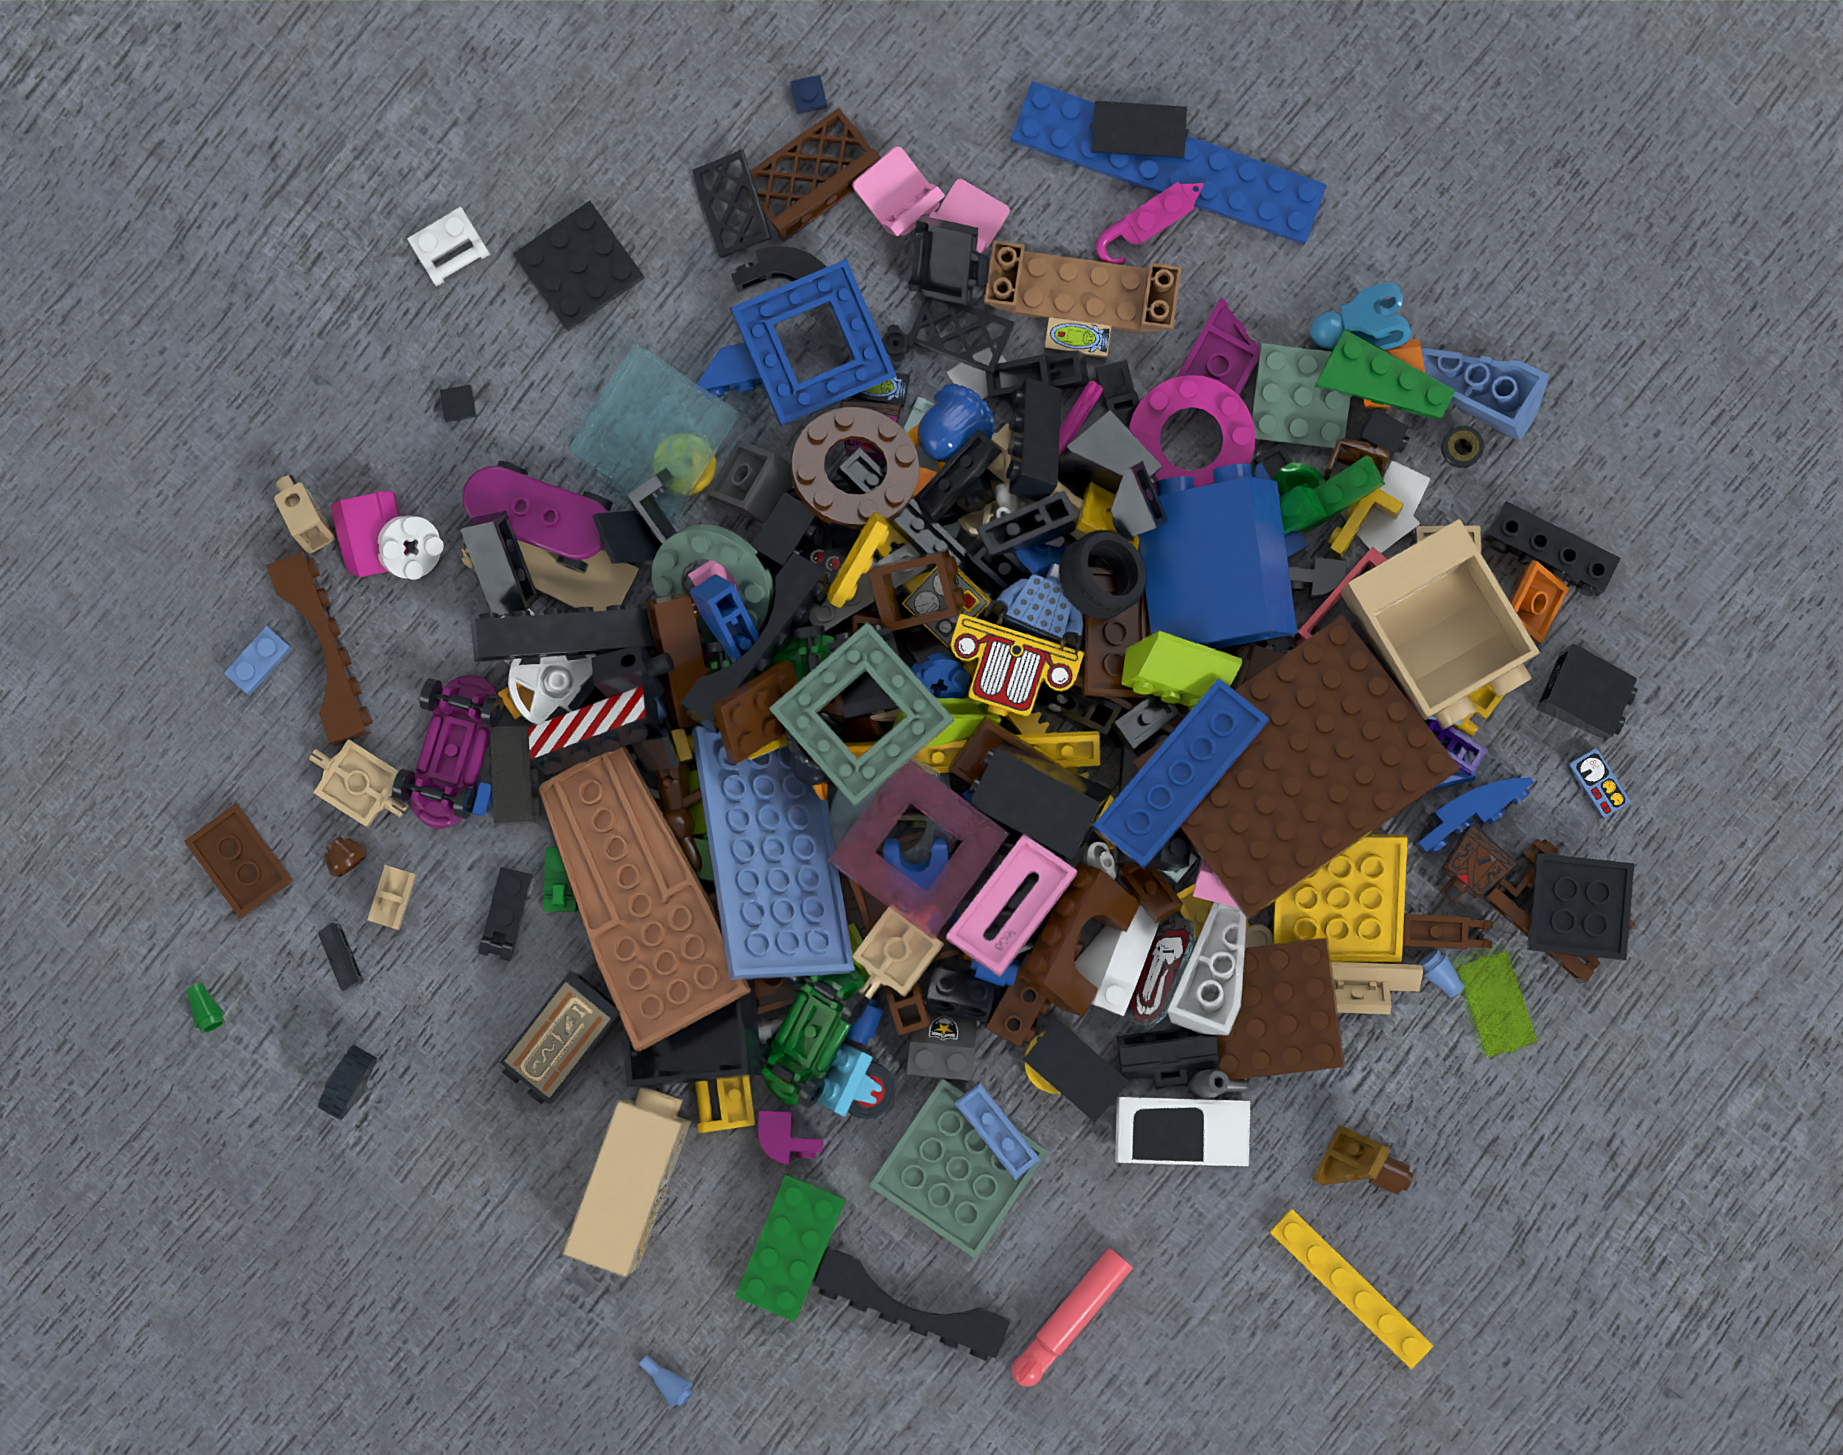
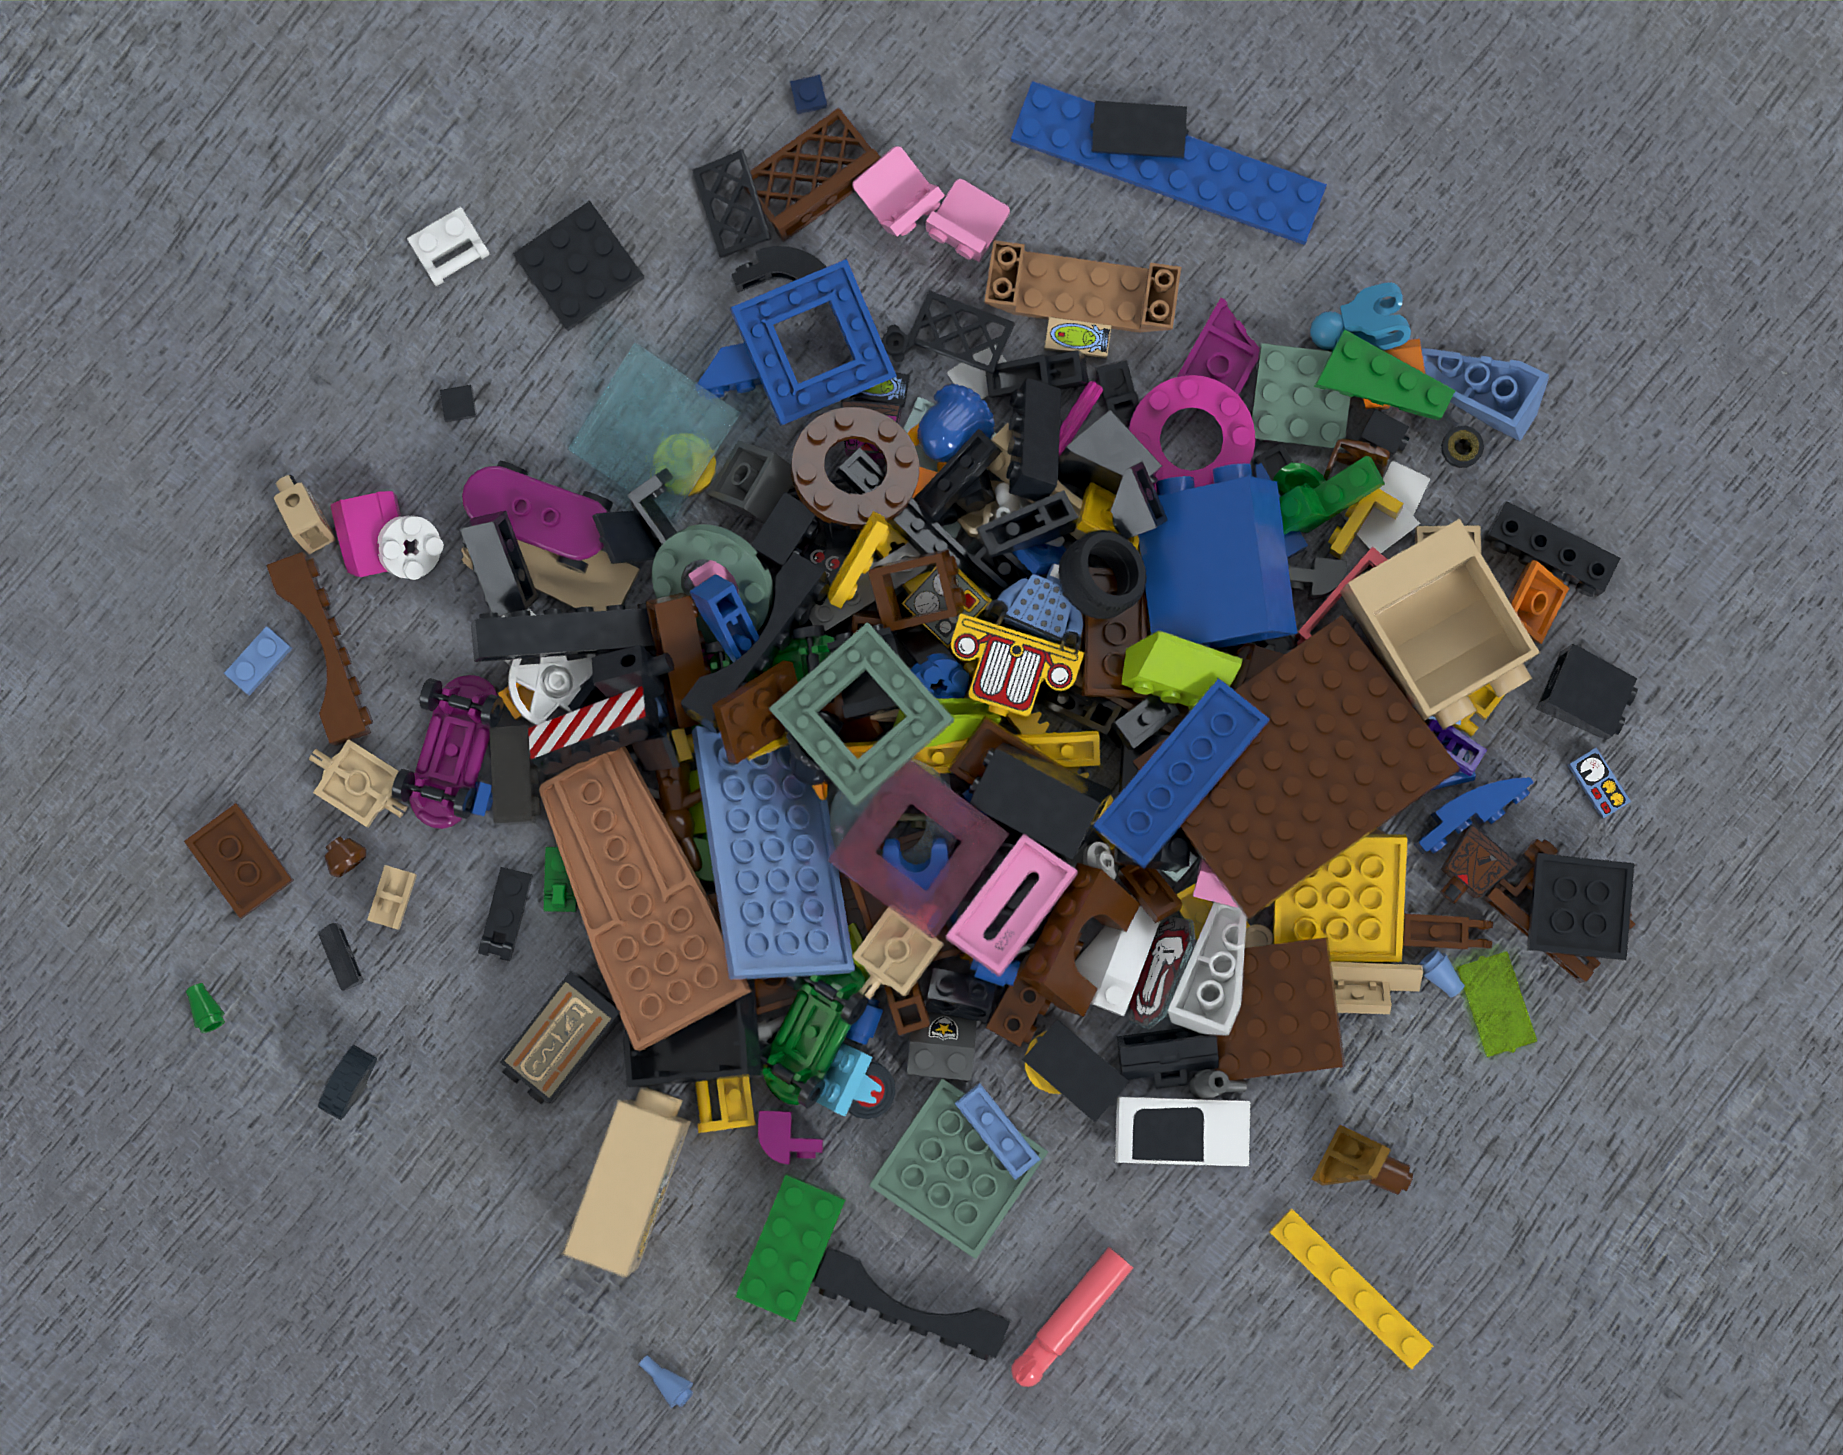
(946, 260): black piece -> none
(1149, 218): dark pink plate -> none

